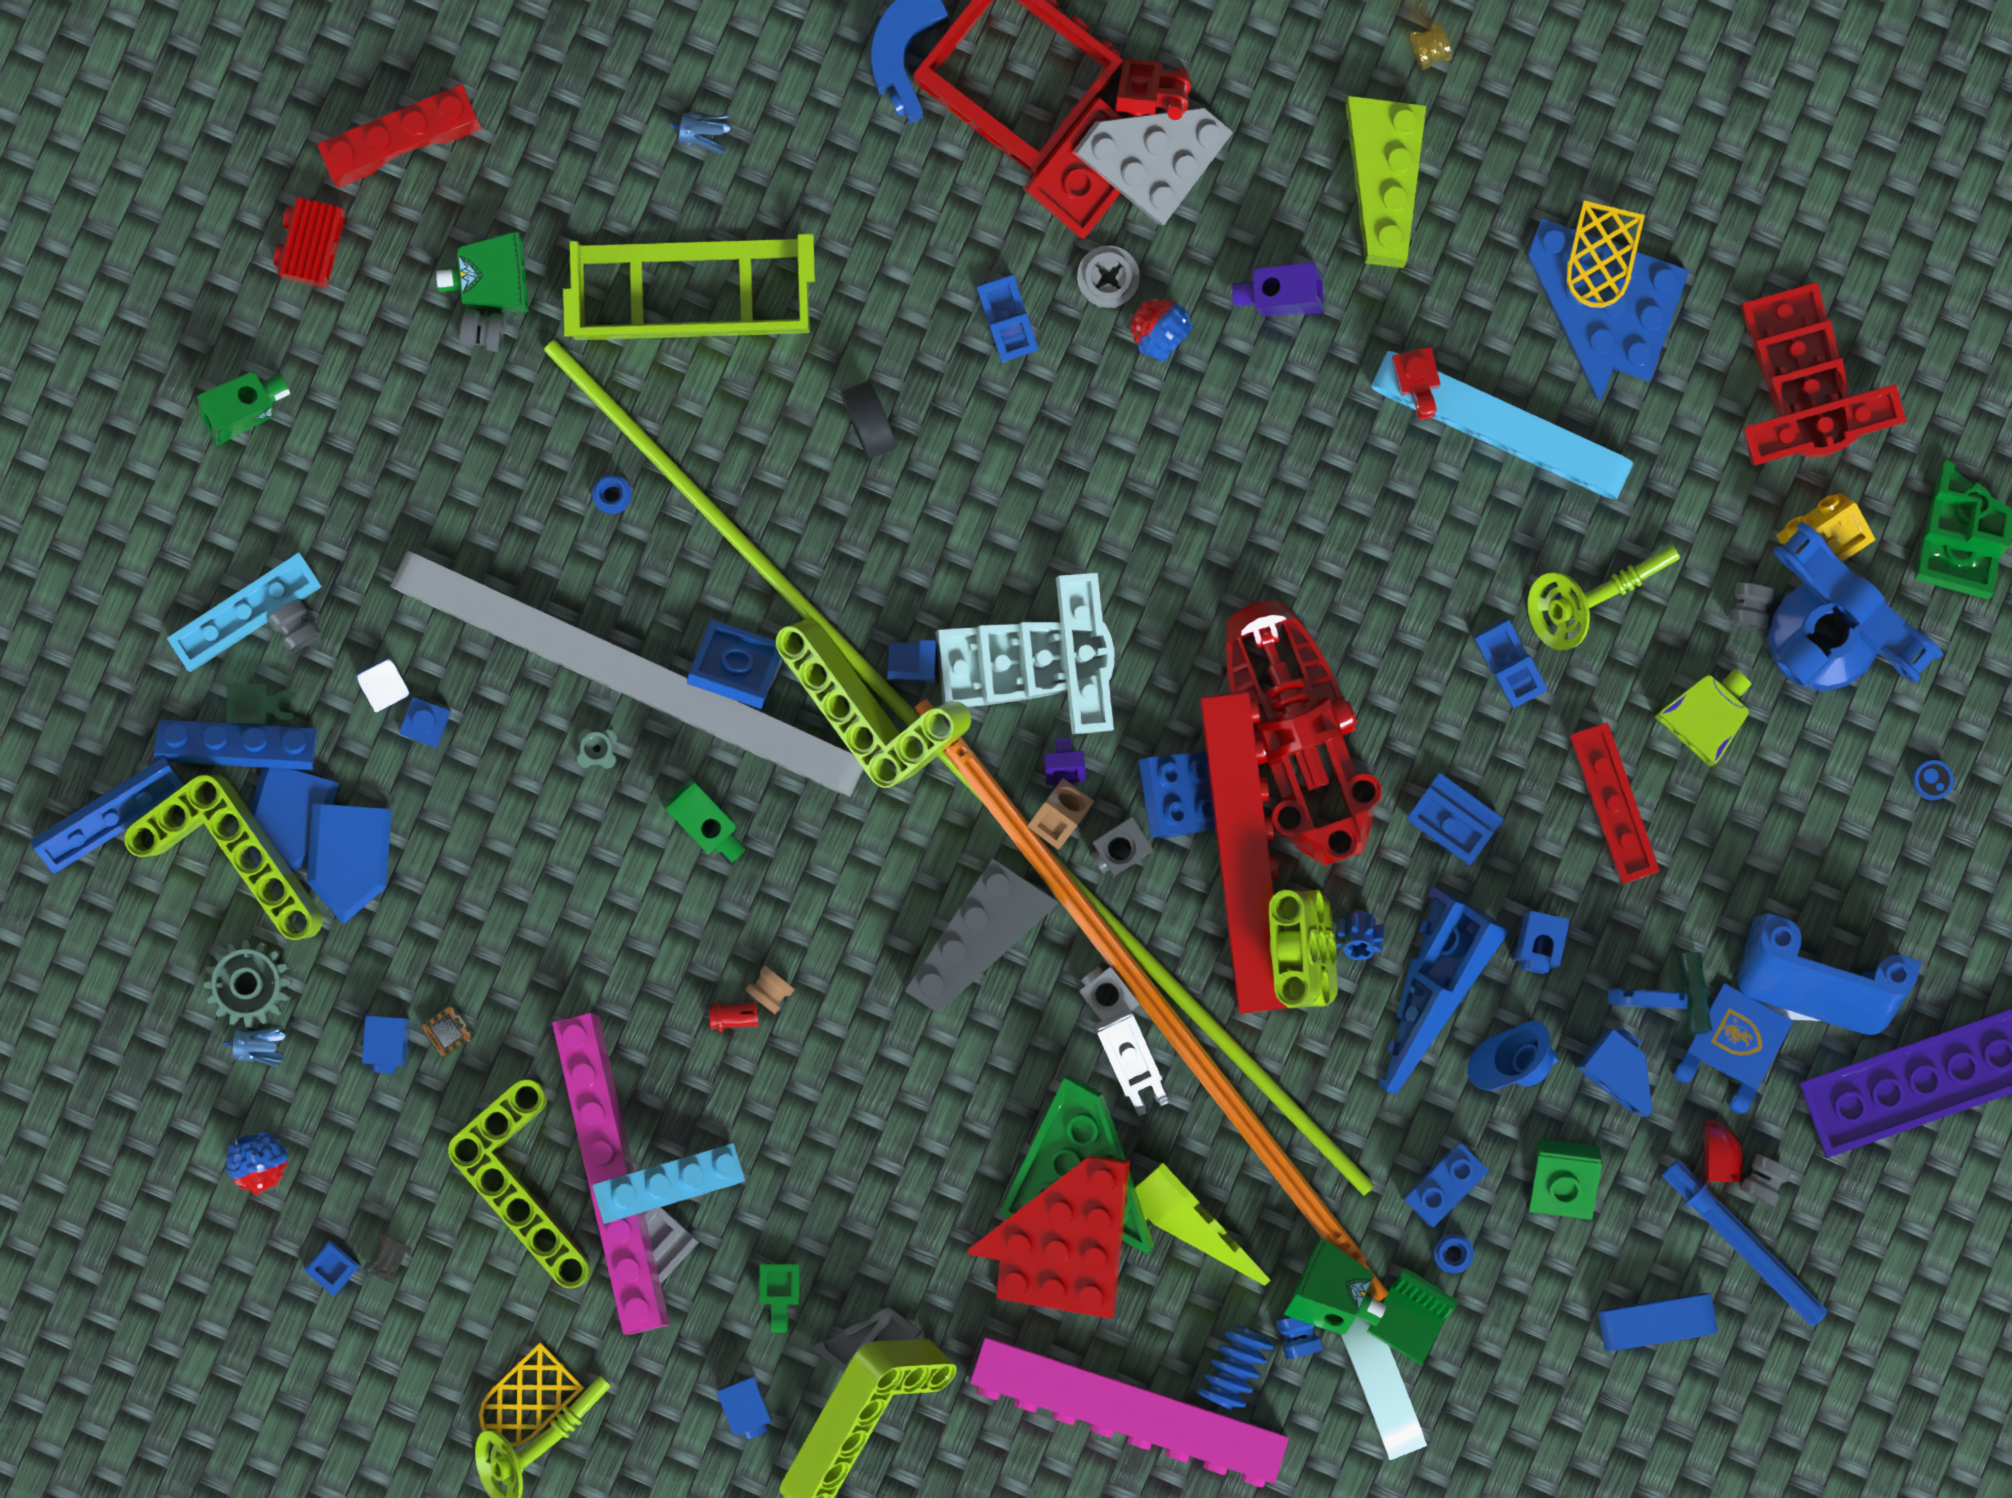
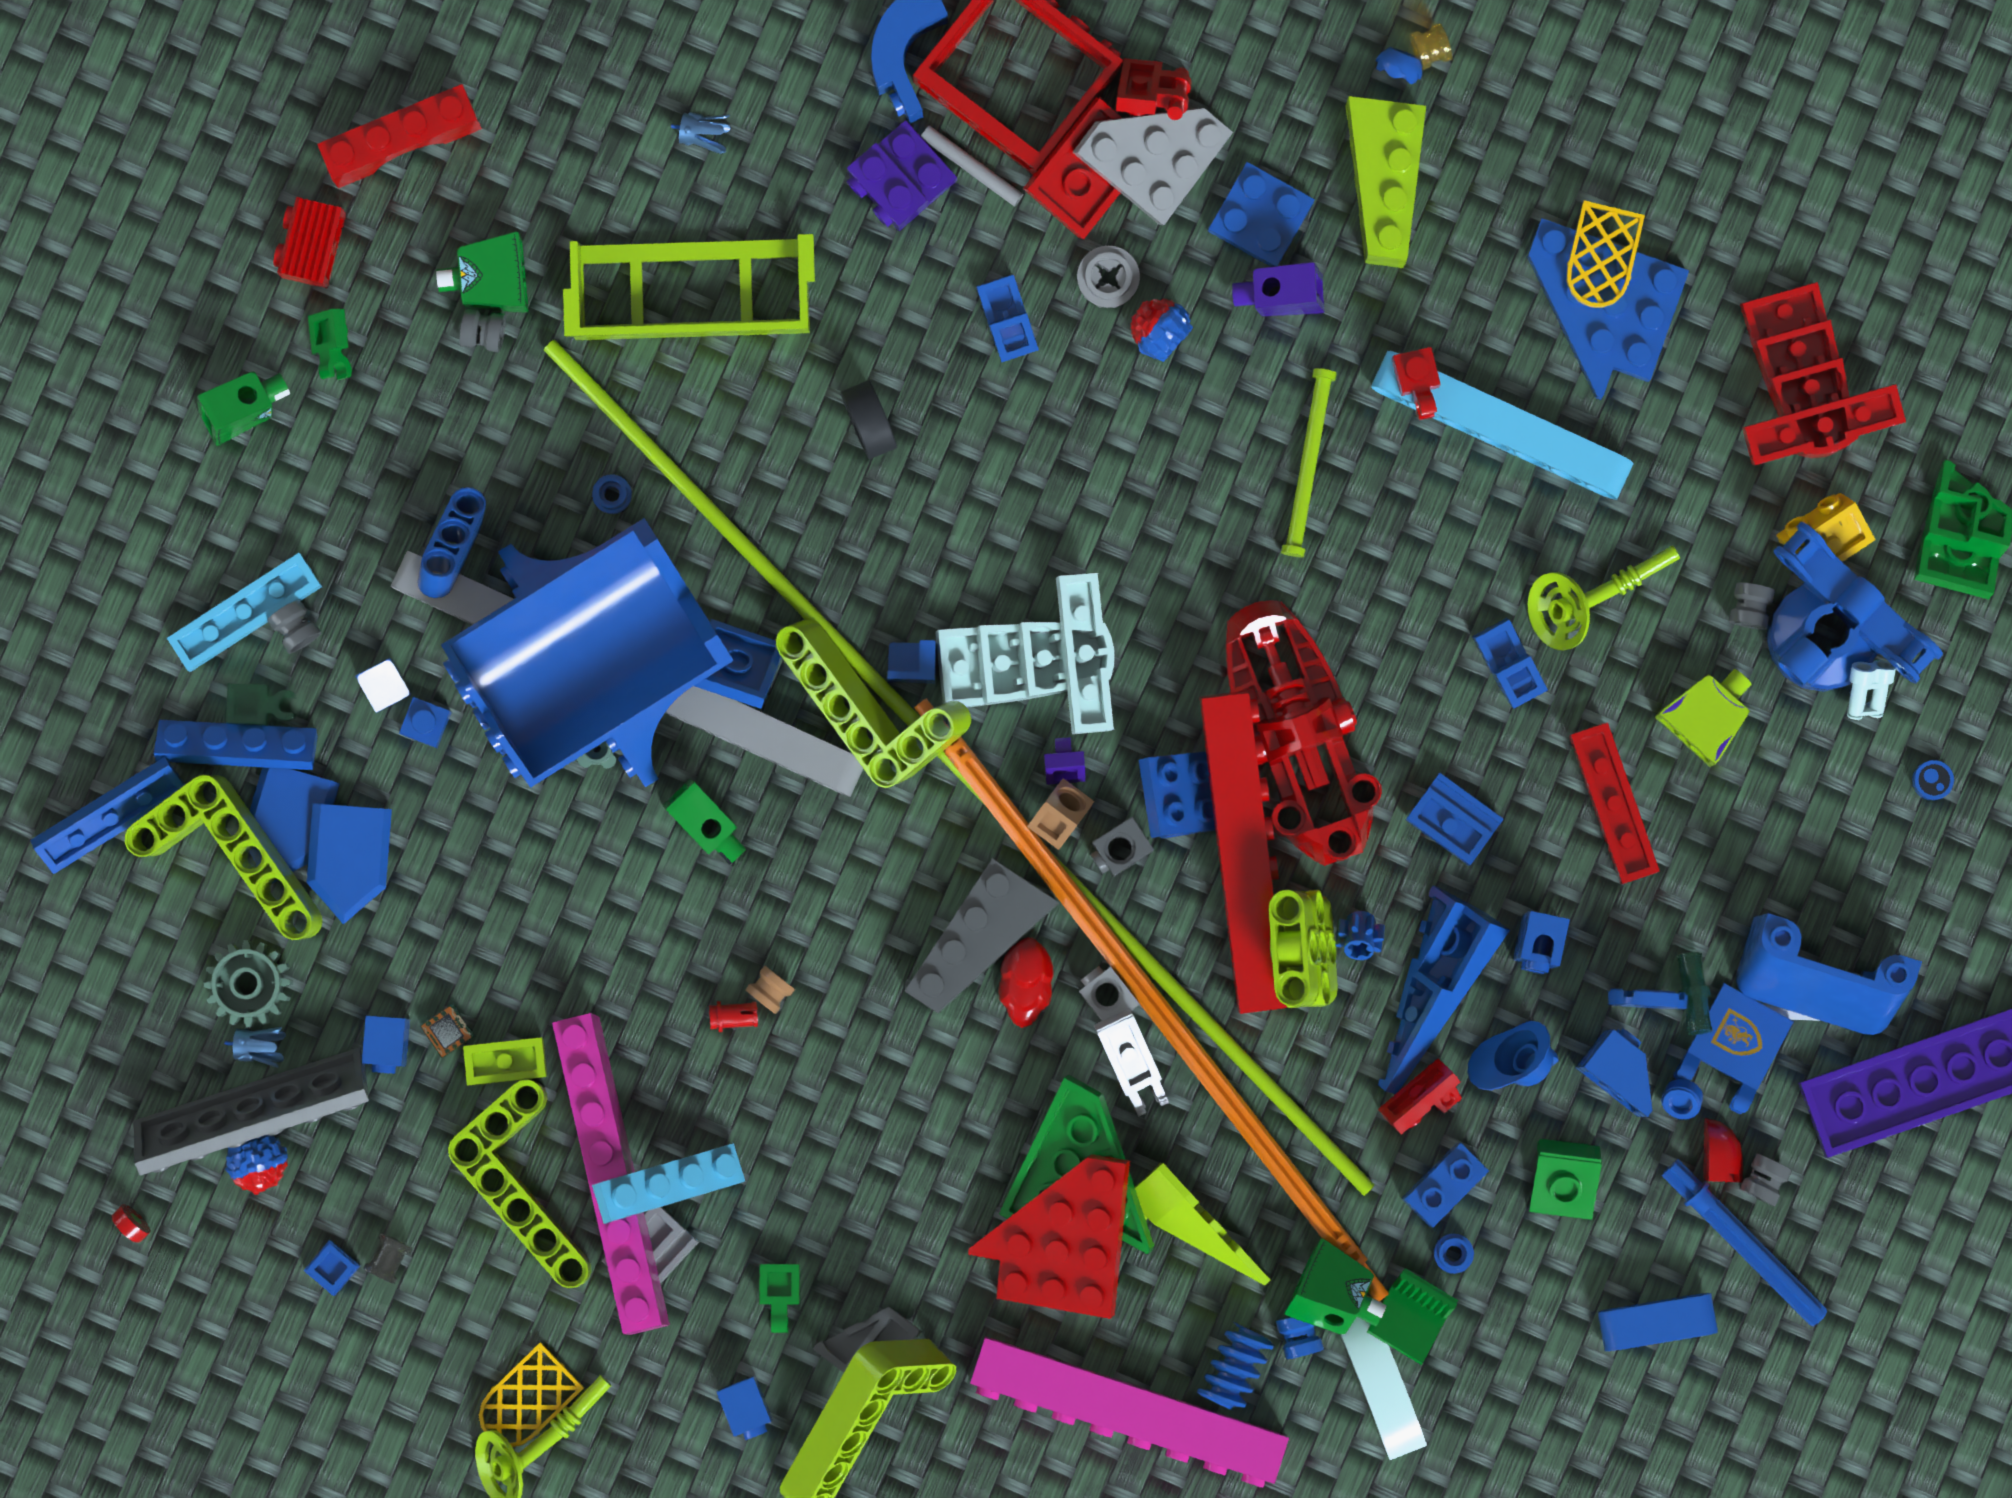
(130, 1223): none -> red tile
(250, 1111): none -> dark grey plate
(327, 339): none -> green plate
(449, 557): none -> blue beam
(505, 1061): none -> lime plate
(584, 655): none -> blue cylinder
(900, 176): none -> dark purple plate
(971, 166): none -> light grey bar
(1026, 981): none -> red arm
(1261, 215): none -> blue plate
(1308, 462): none -> lime bar
(1400, 64): none -> blue plate
(1431, 1087): none -> red hinge
(1682, 1099): none -> blue tile
(1869, 676): none -> light aqua piece

